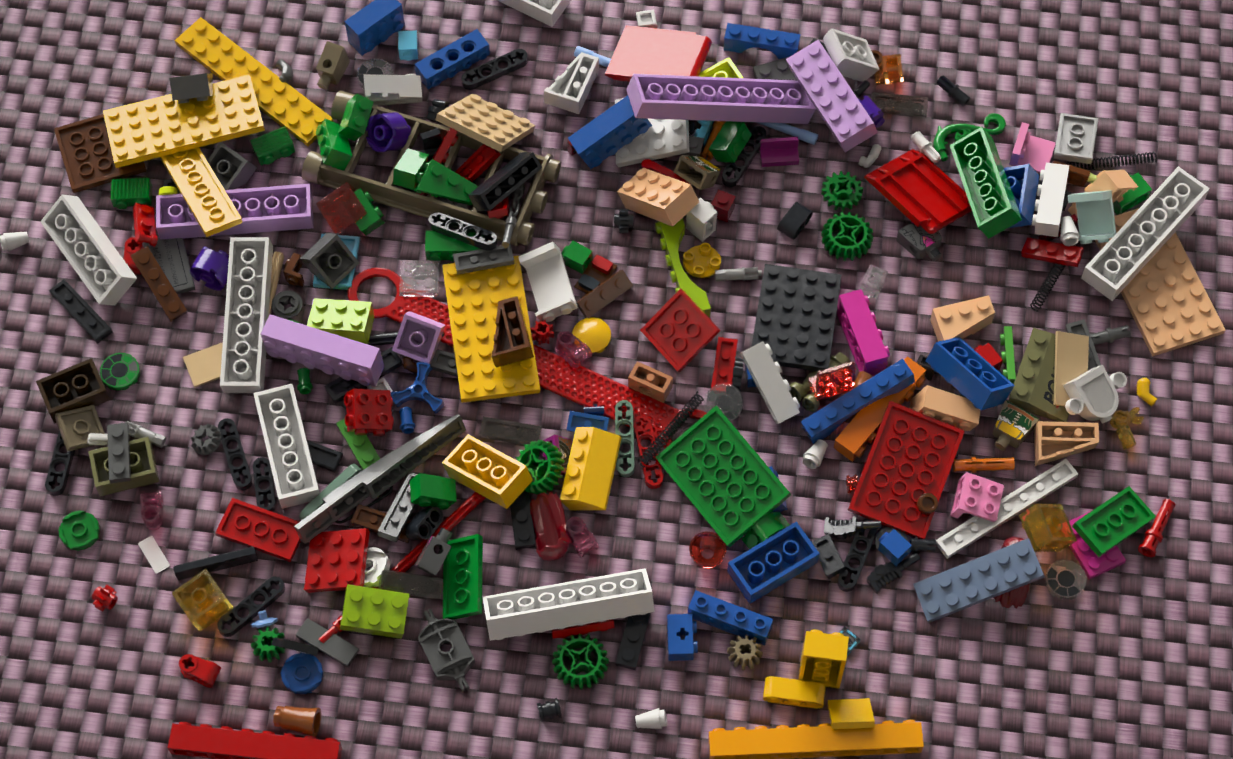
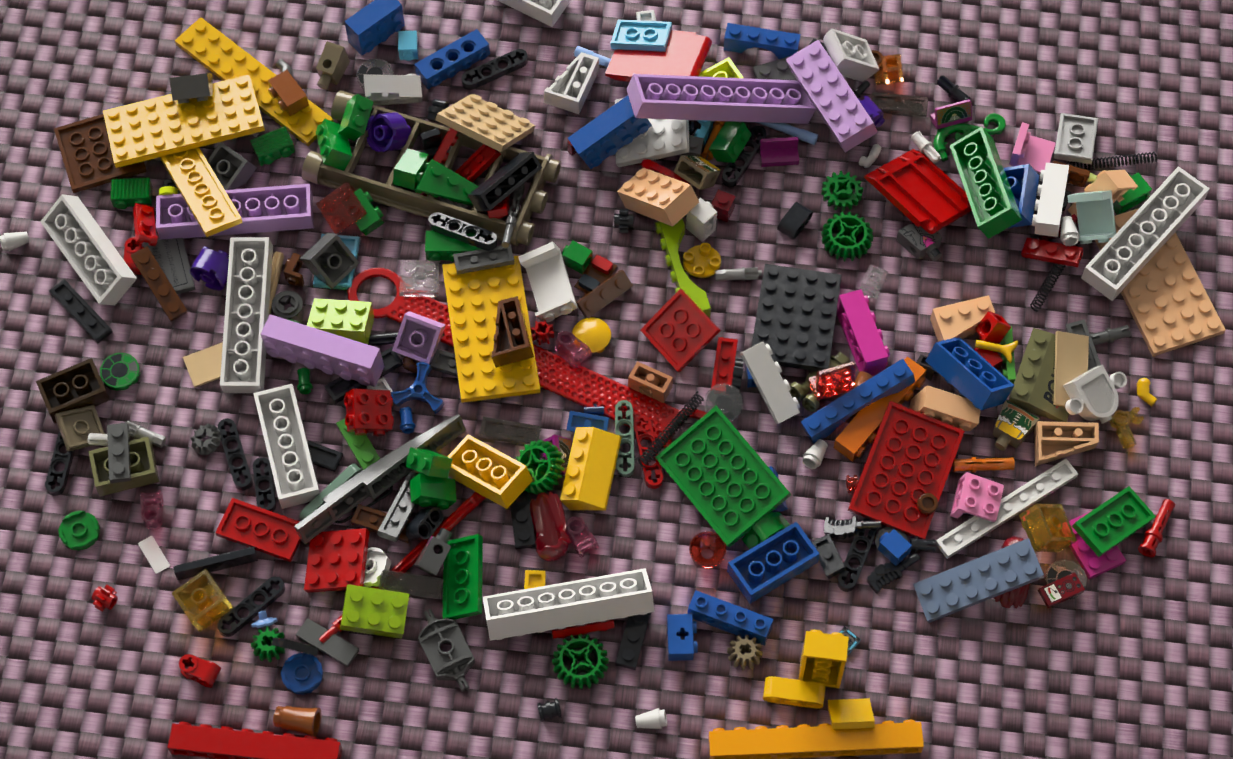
(288, 93): none -> dark orange brick
(429, 462): none -> green brick
(534, 579): none -> yellow plate
(641, 35): none -> medium azure tile
(952, 114): none -> panel
(992, 328): none -> red brick
(1006, 349): none -> yellow piece
(1061, 590): none -> dark red tile

